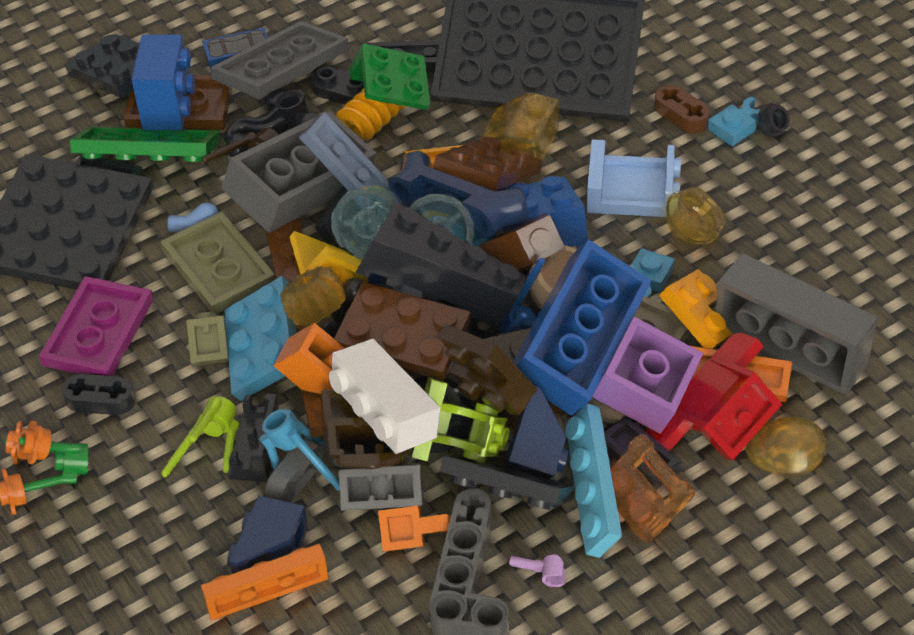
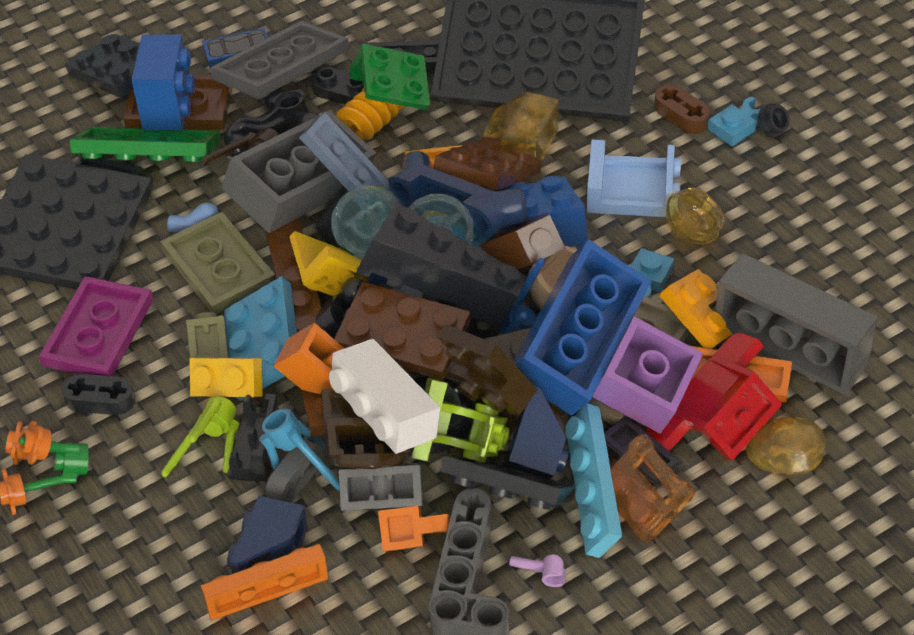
(226, 377): none -> yellow plate
(313, 296): clear yellow gear -> none

